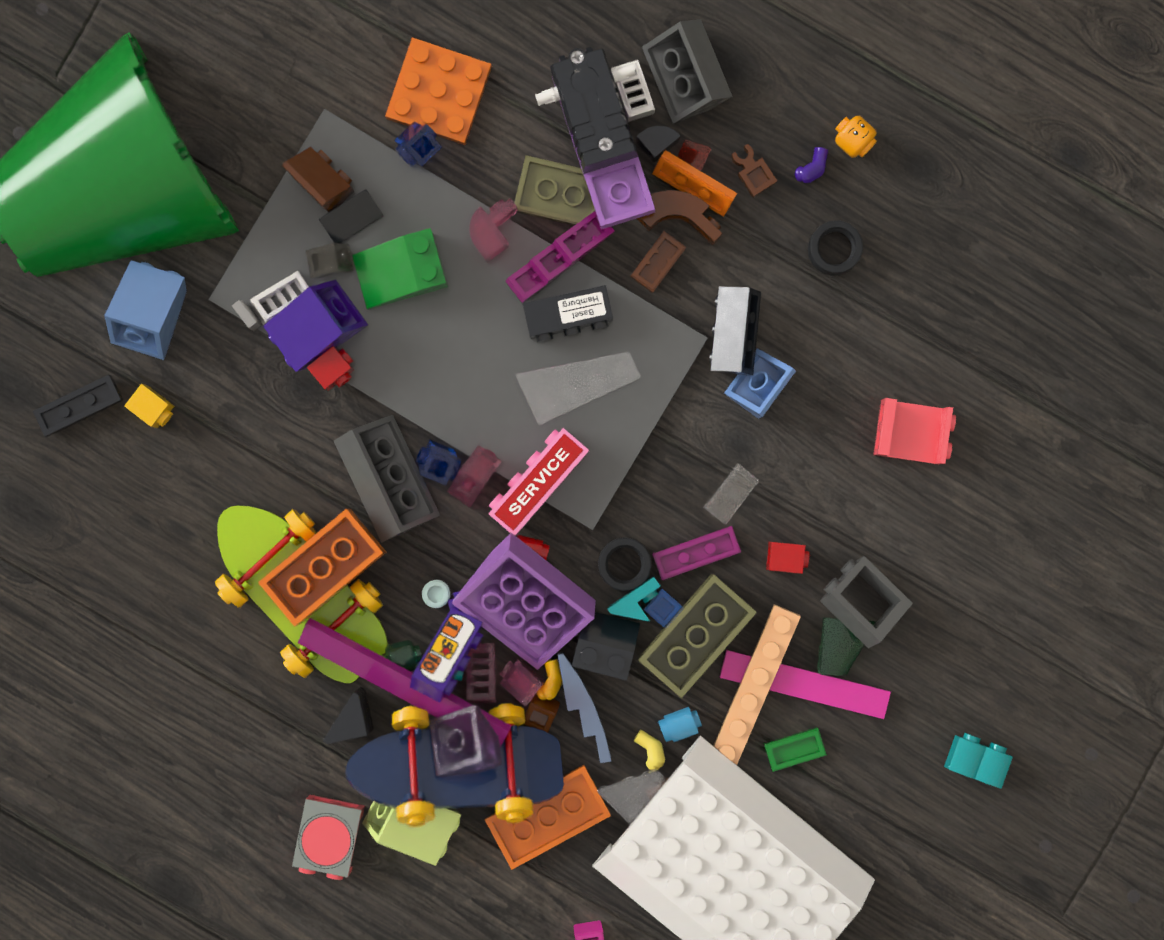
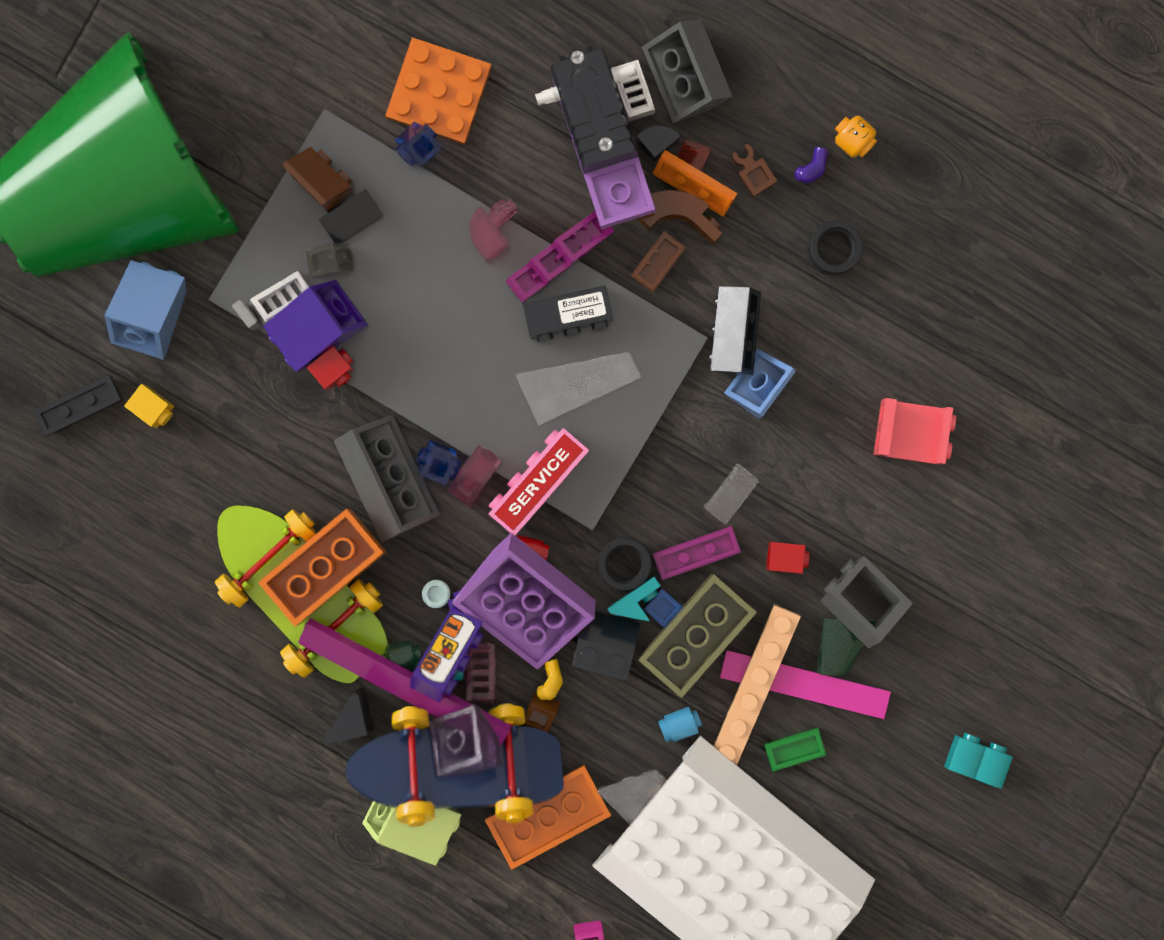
(327, 837): panel -> none
(400, 269): green slope -> none
(521, 681): clear pink slope -> none
(553, 191): olive tile -> none
(579, 698): sand blue slope -> none
(654, 750): light yellow arm -> none

